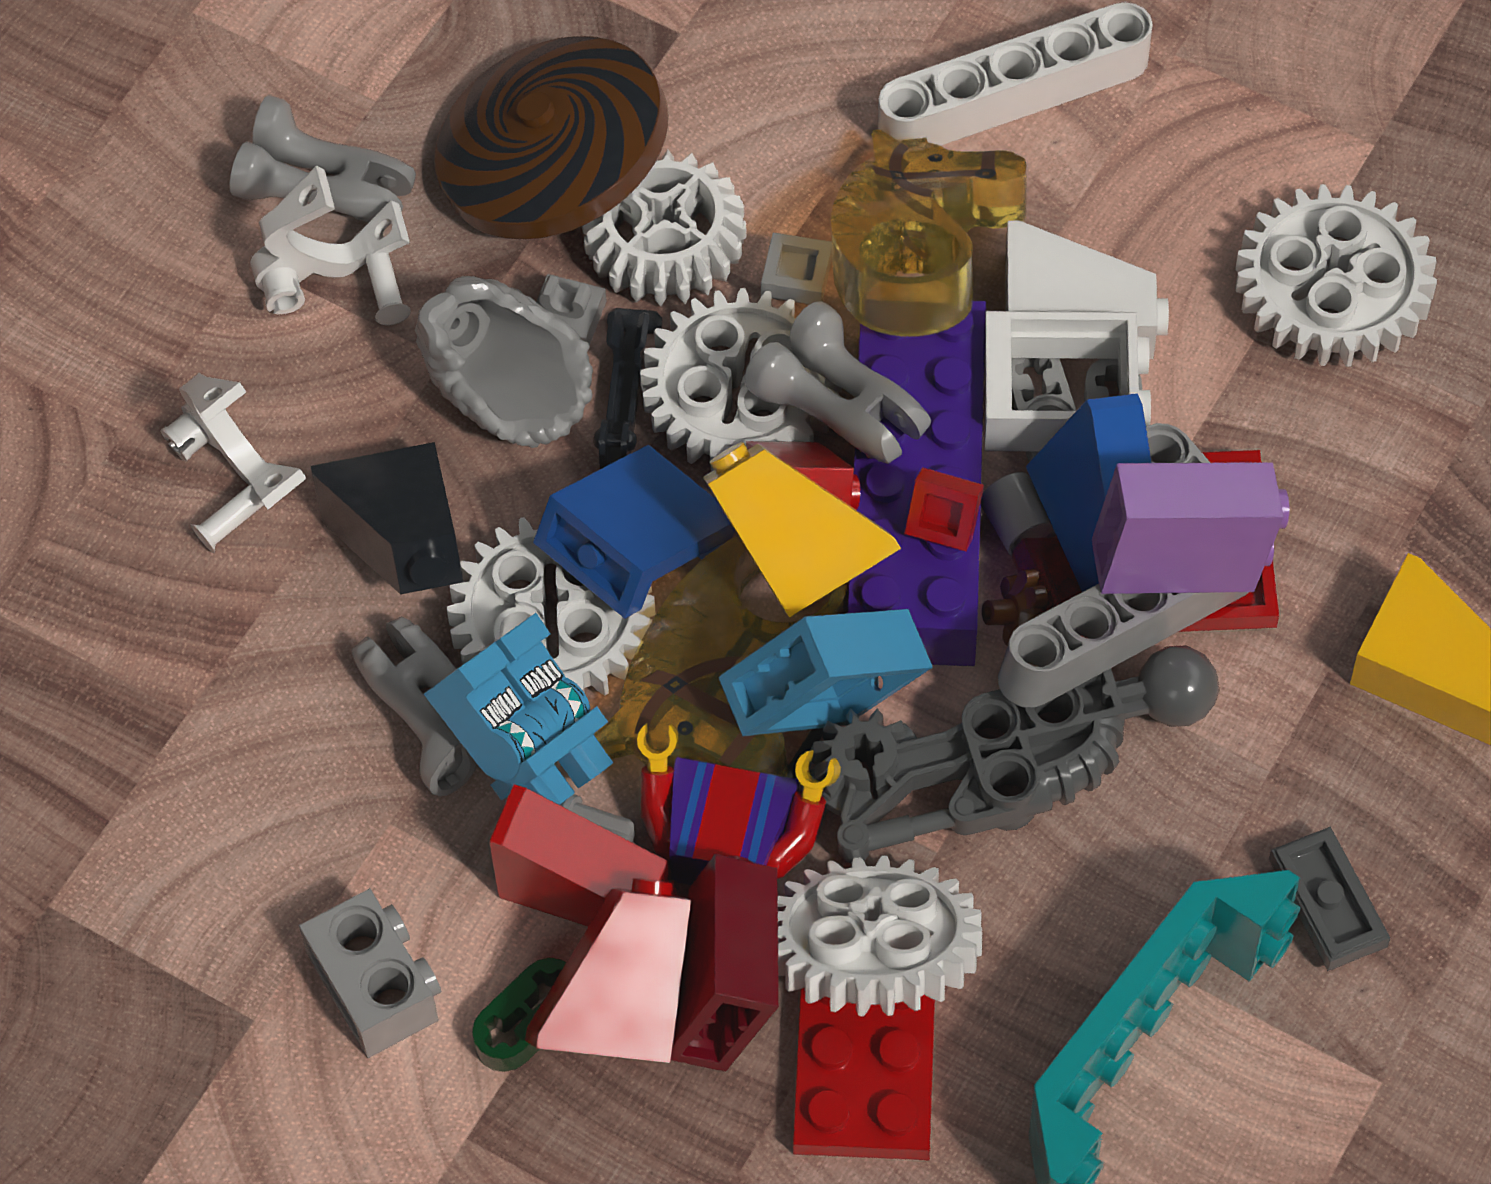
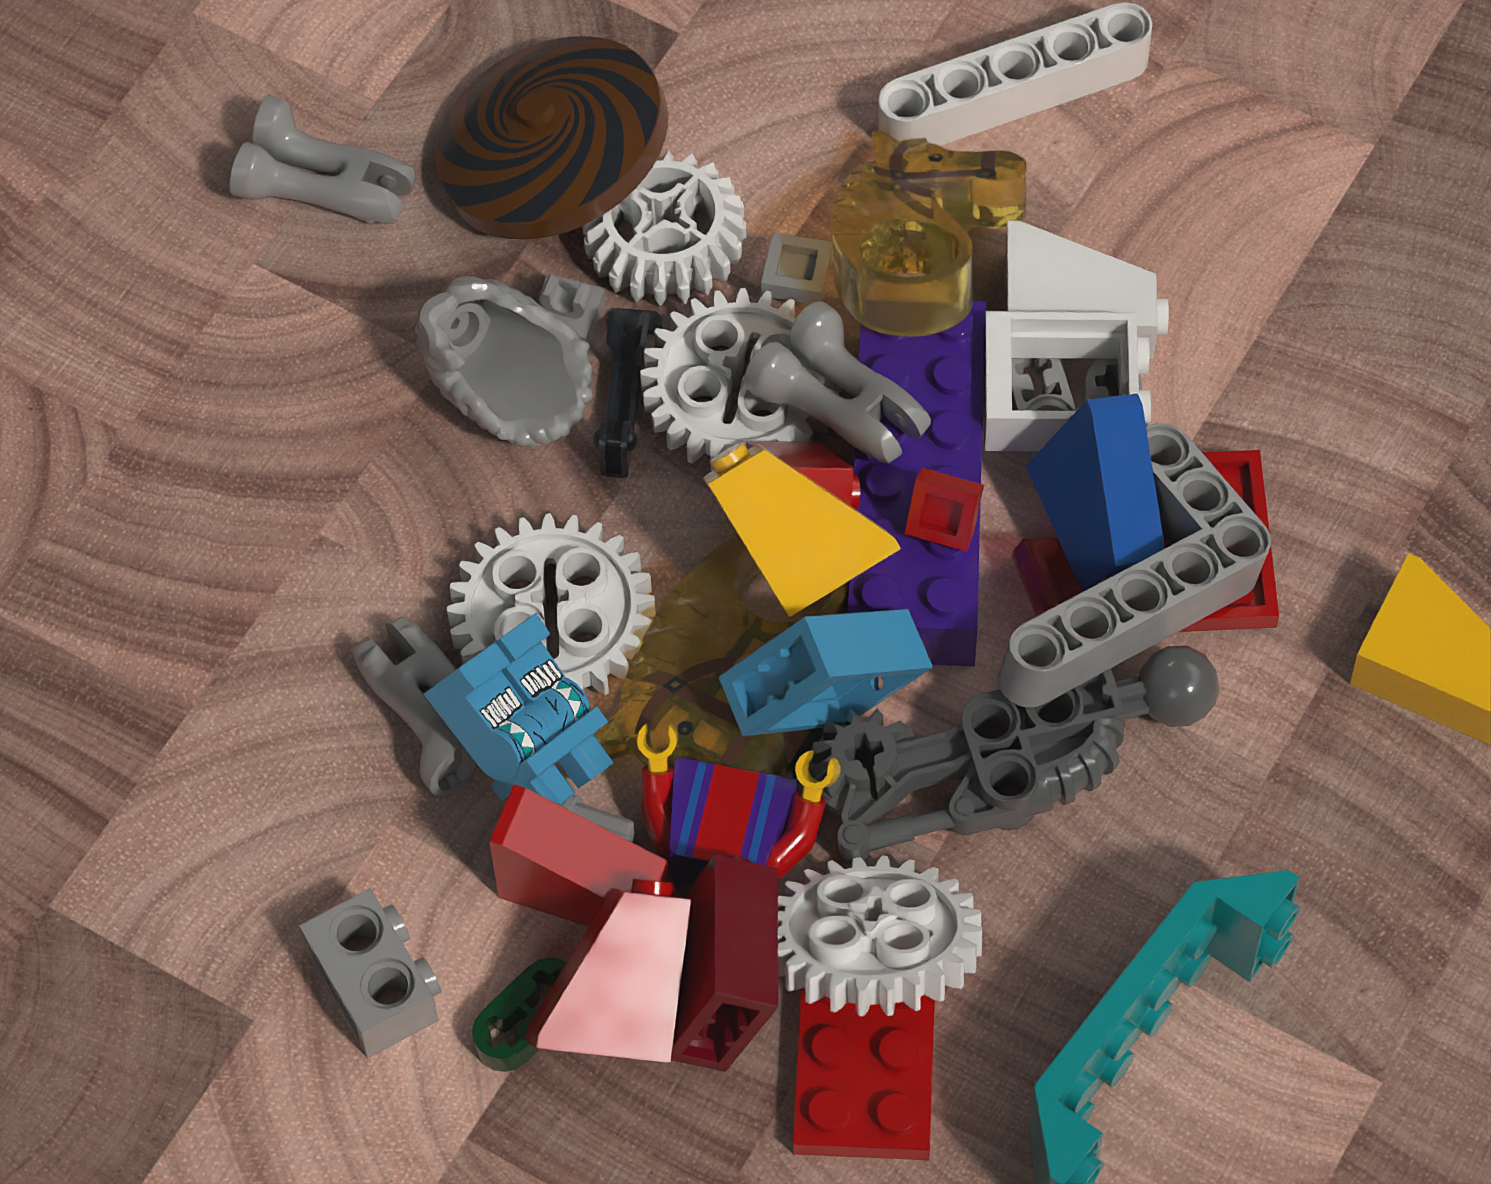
(209, 422): white piece -> none
(293, 257): white piece -> none
(393, 515): black slope -> none
(630, 527): blue panel -> none
(1016, 510): light grey beam -> none
(1019, 604): reddish brown plant -> none
(1188, 527): medium lavender brick -> none
(1331, 899): dark grey plate -> none
(1335, 275): white gear -> none

